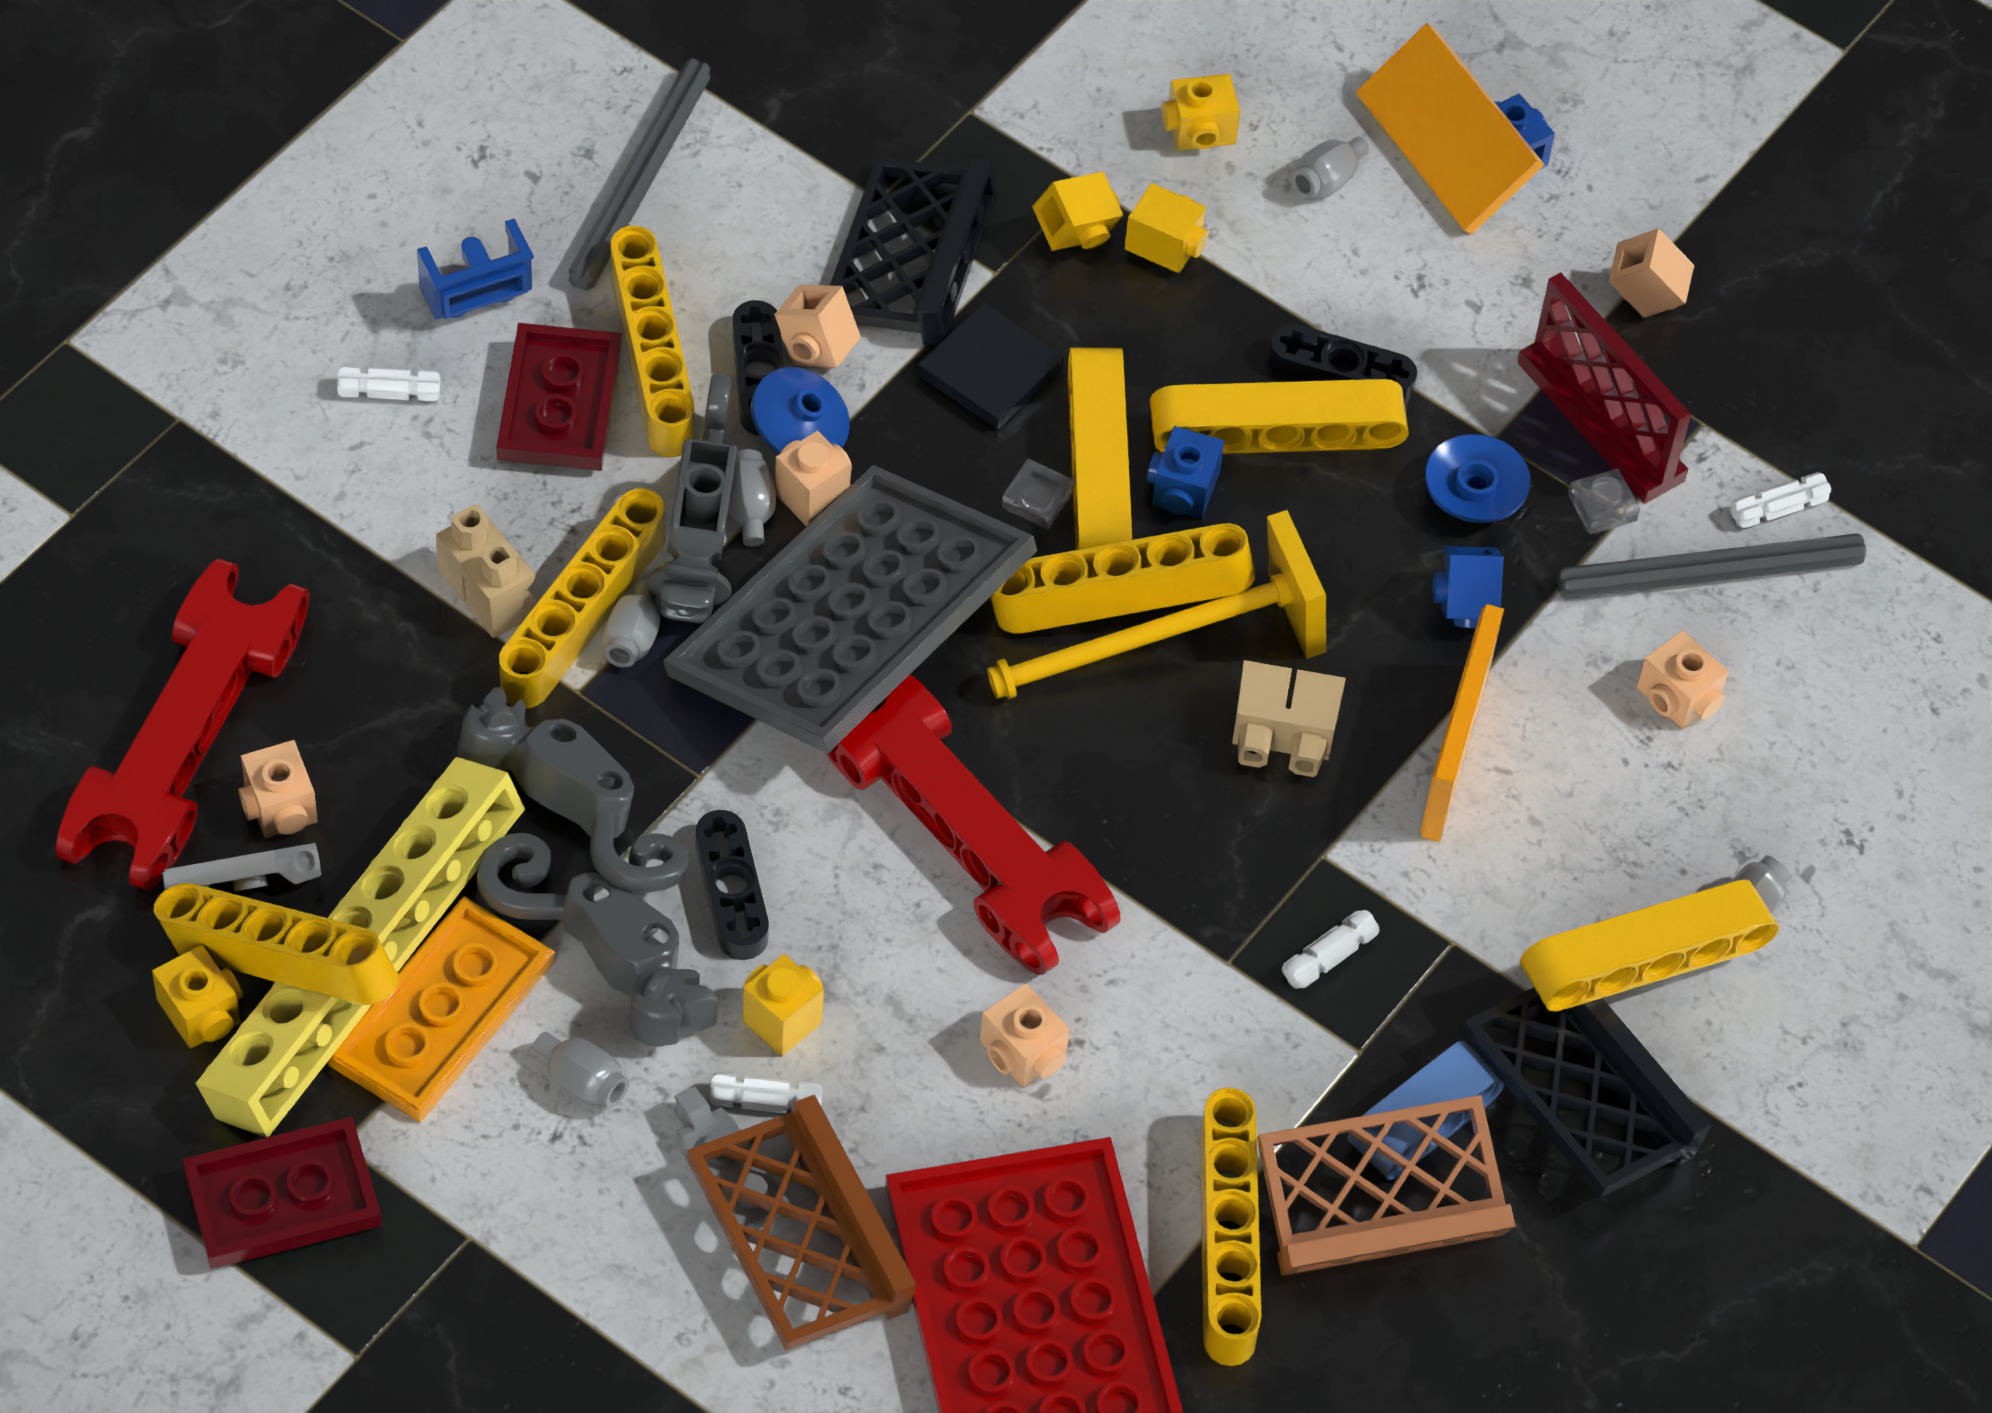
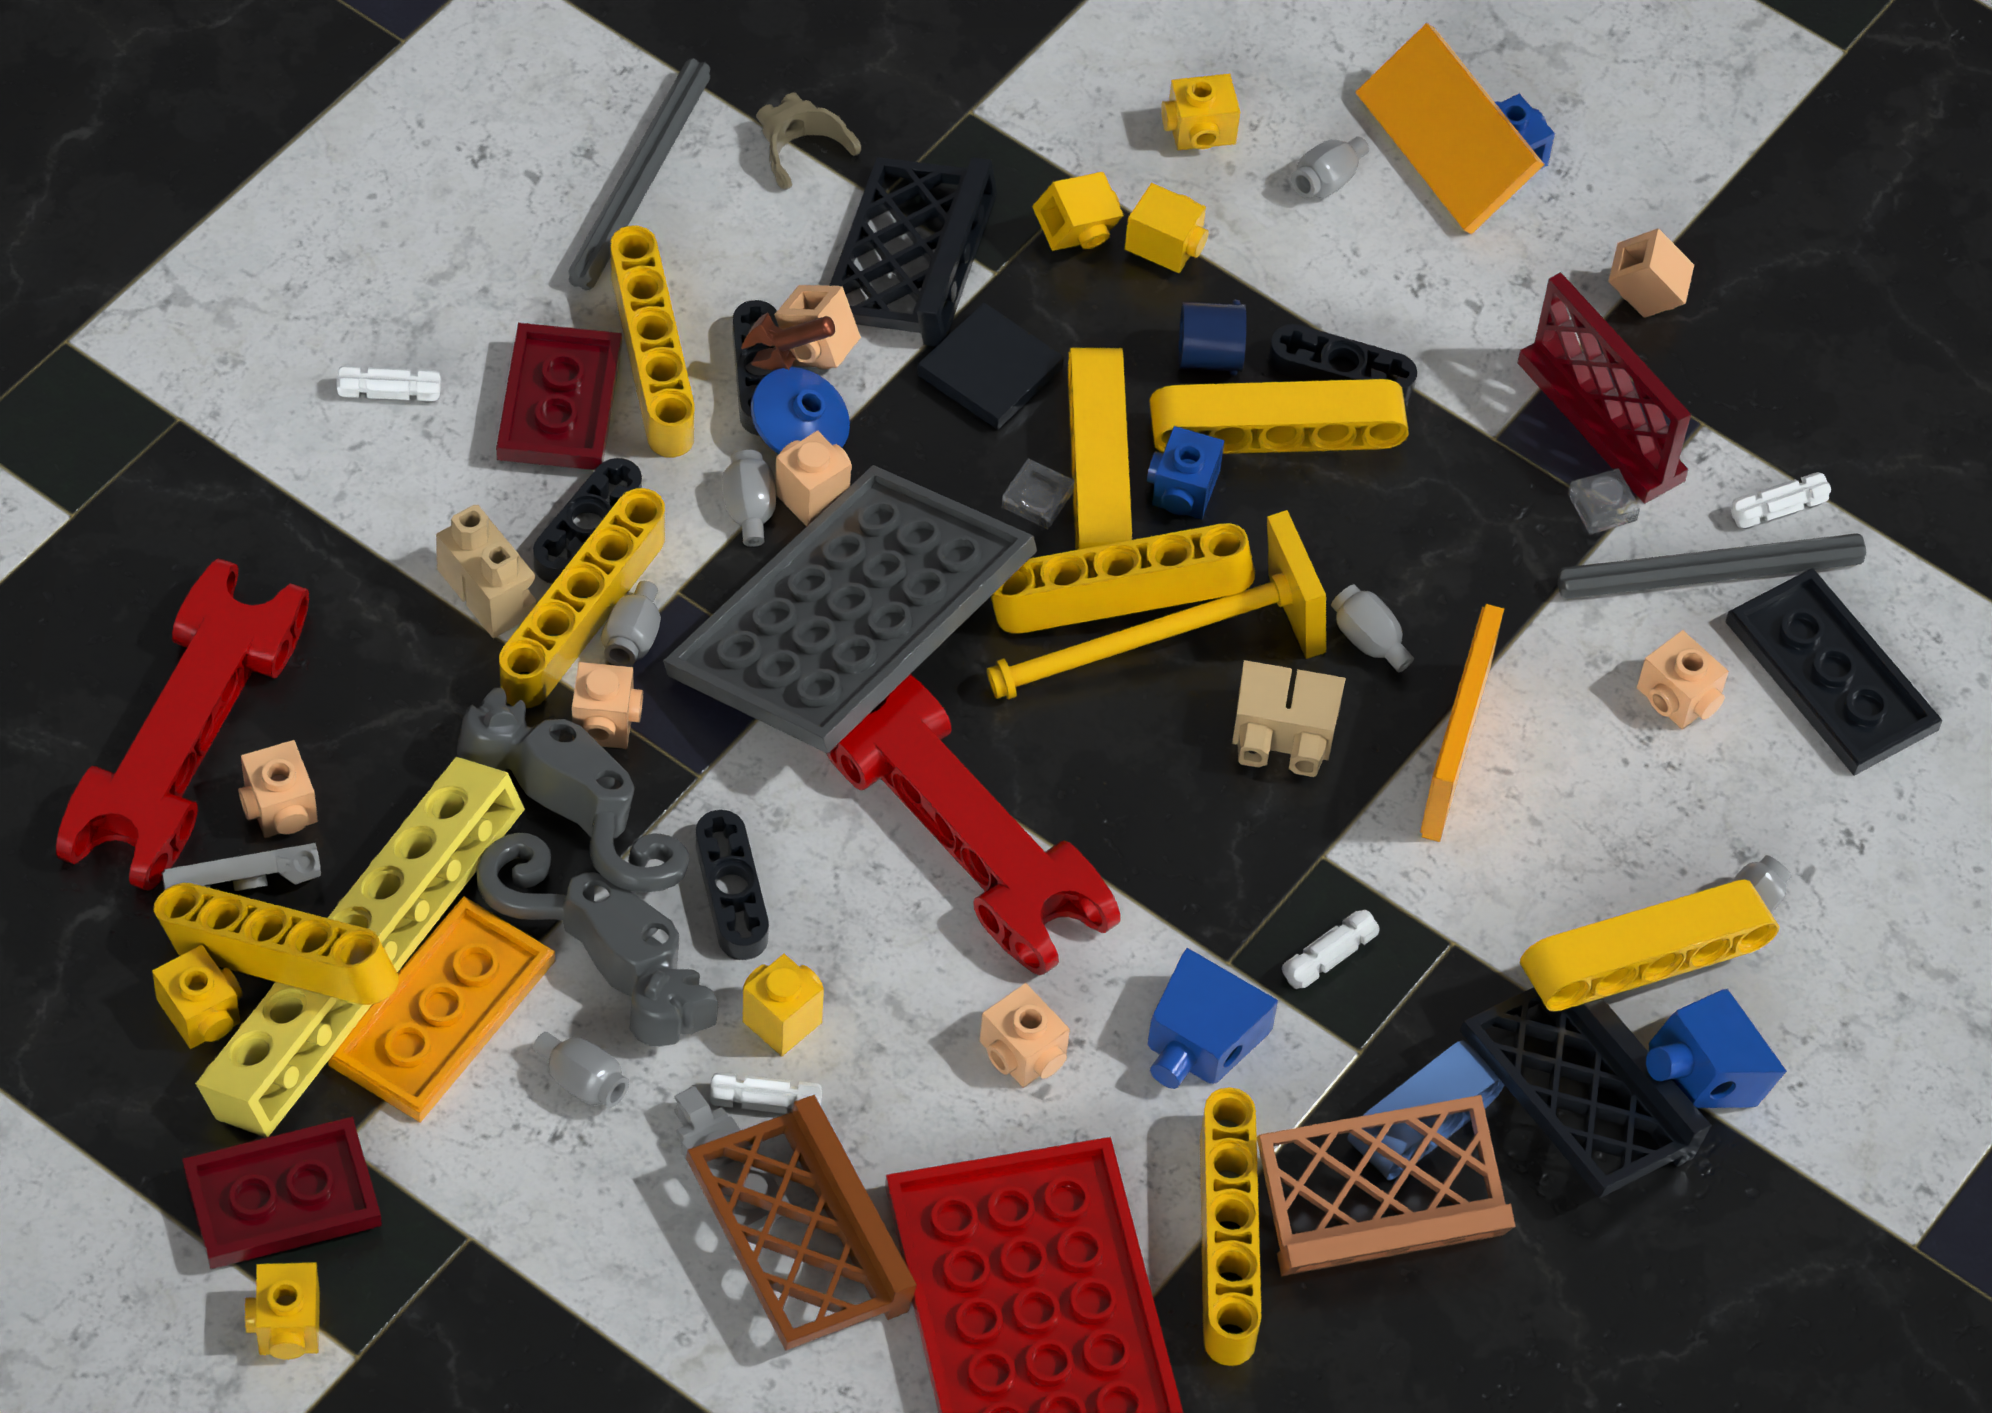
(285, 1310): none -> yellow brick
(483, 279): blue window -> none
(588, 499): none -> black beam
(606, 703): none -> light nougat brick
(699, 518): dark grey animal -> none
(766, 332): none -> copper bar
(797, 119): none -> dark tan helmet
(1206, 1022): none -> blue torso
(1212, 336): none -> dark blue piece
(1371, 626): none -> light grey plant
(1468, 583): blue brick -> none
(1479, 463): blue dish -> none
(1714, 1054): none -> blue torso
(1833, 671): none -> black tile

